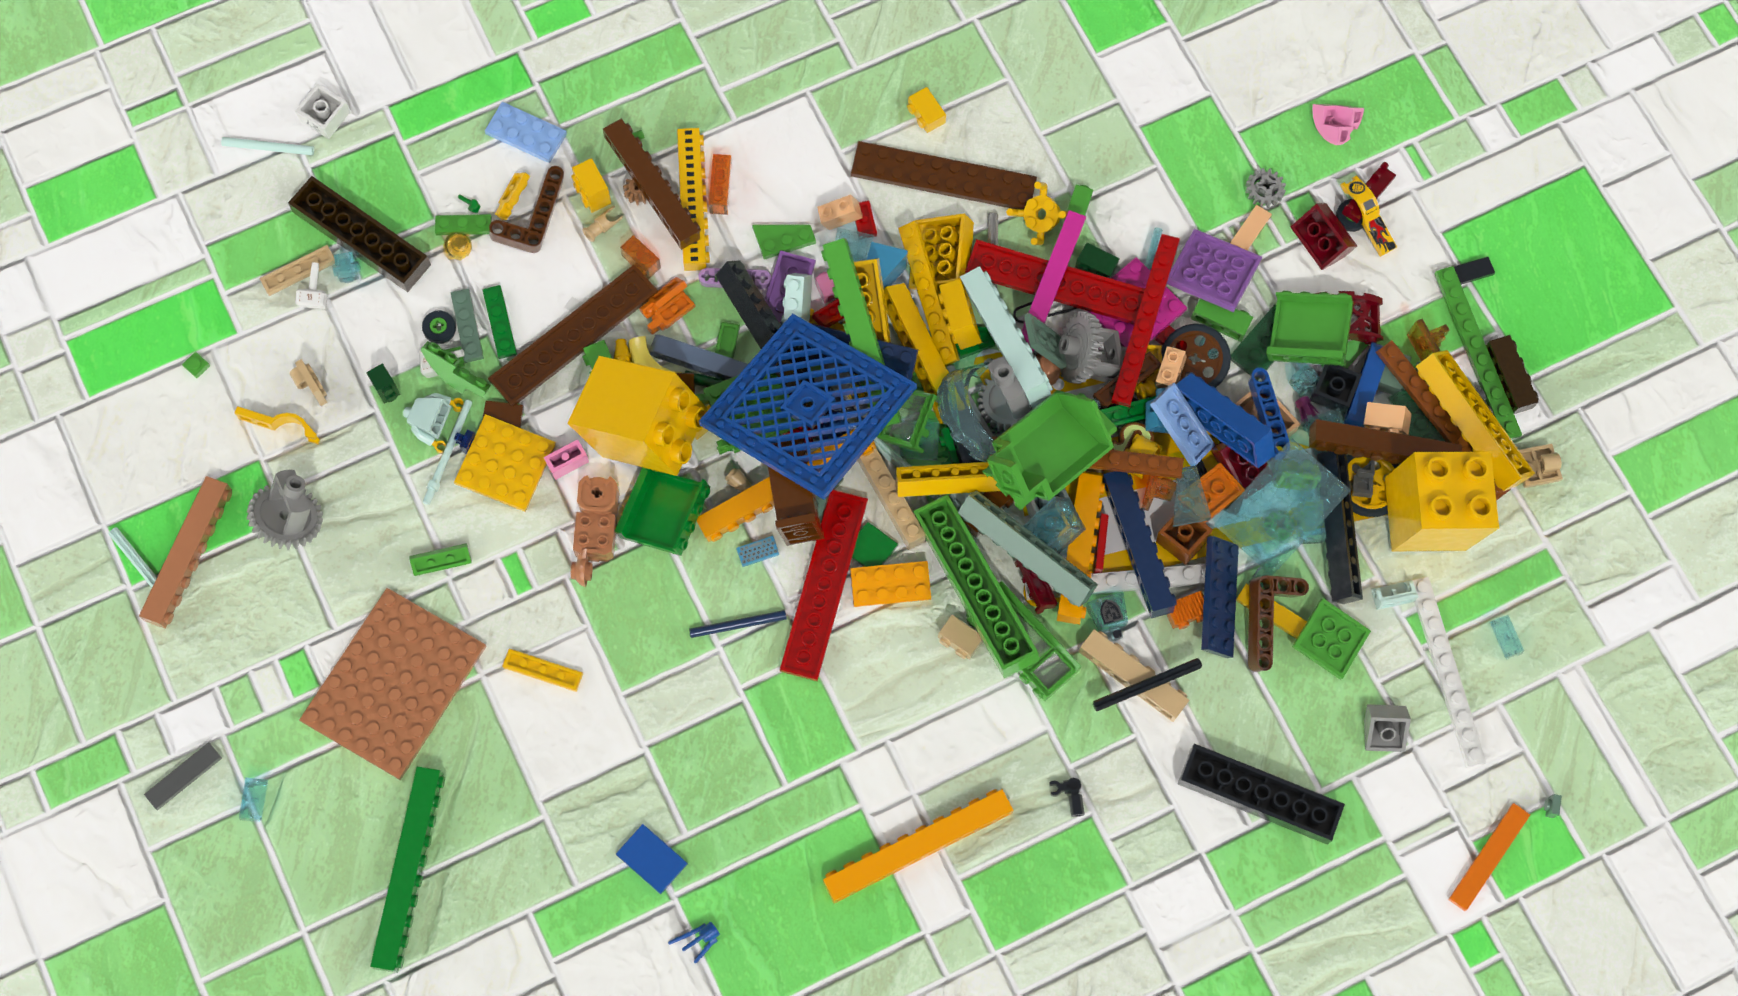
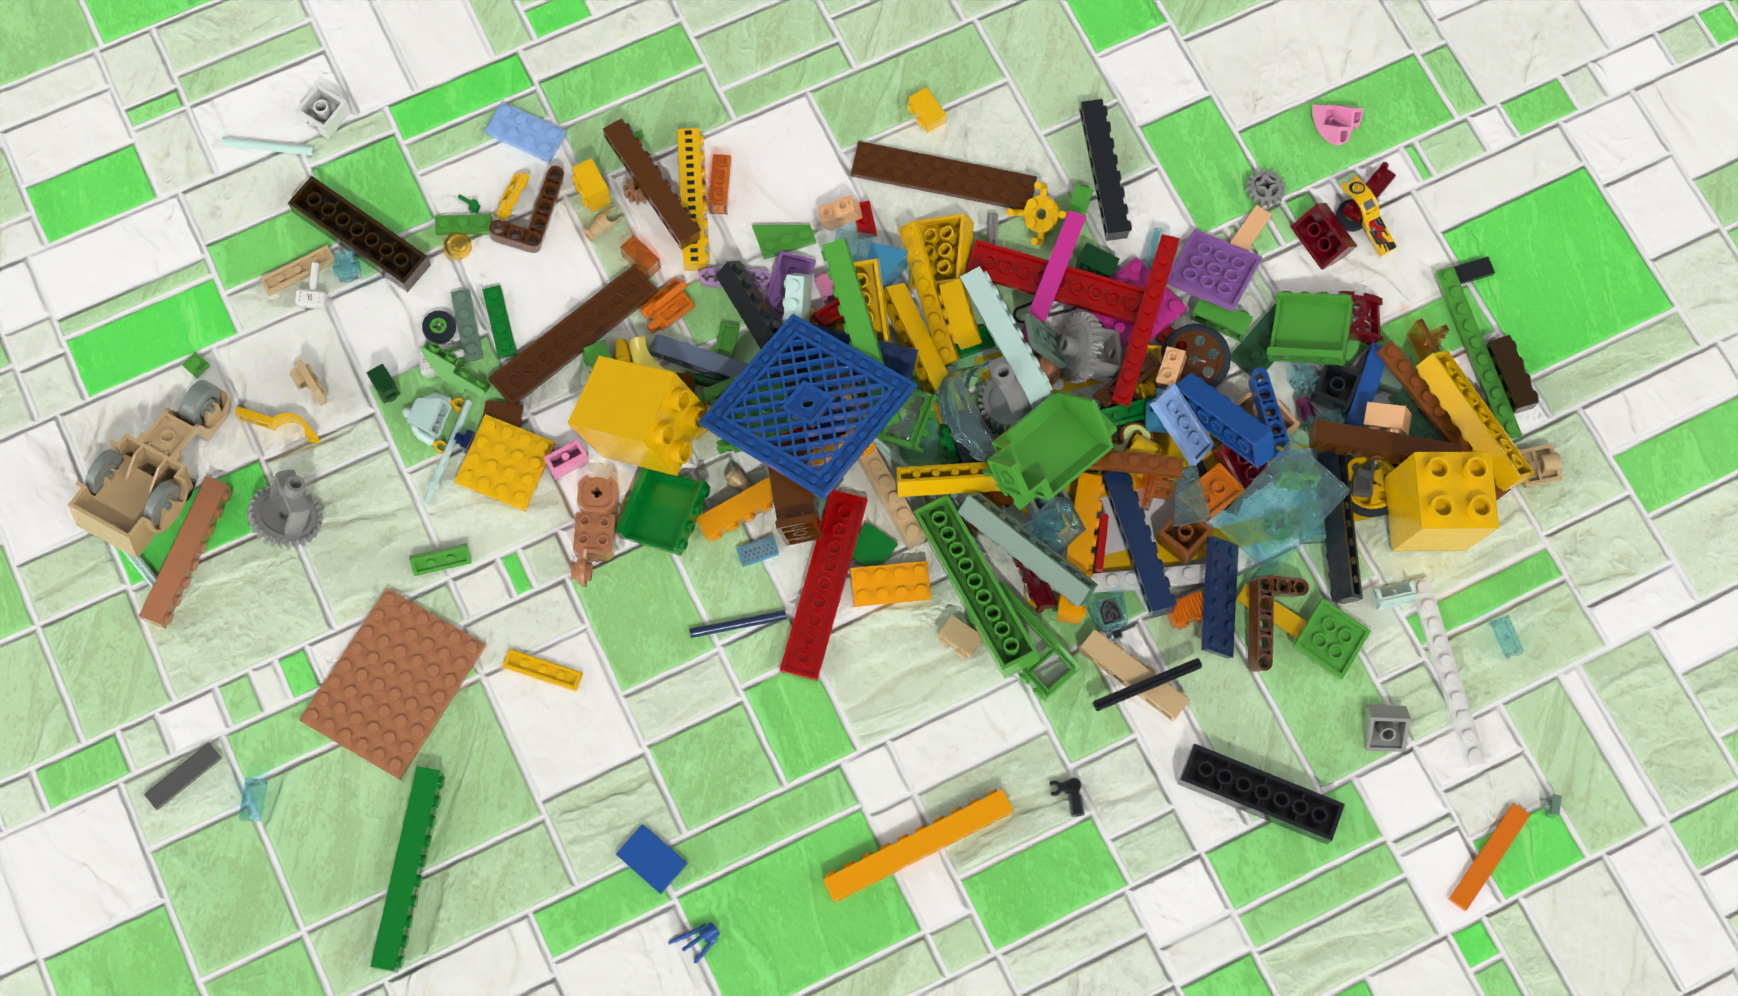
(142, 481): none -> tan piece
(1104, 170): none -> black brick

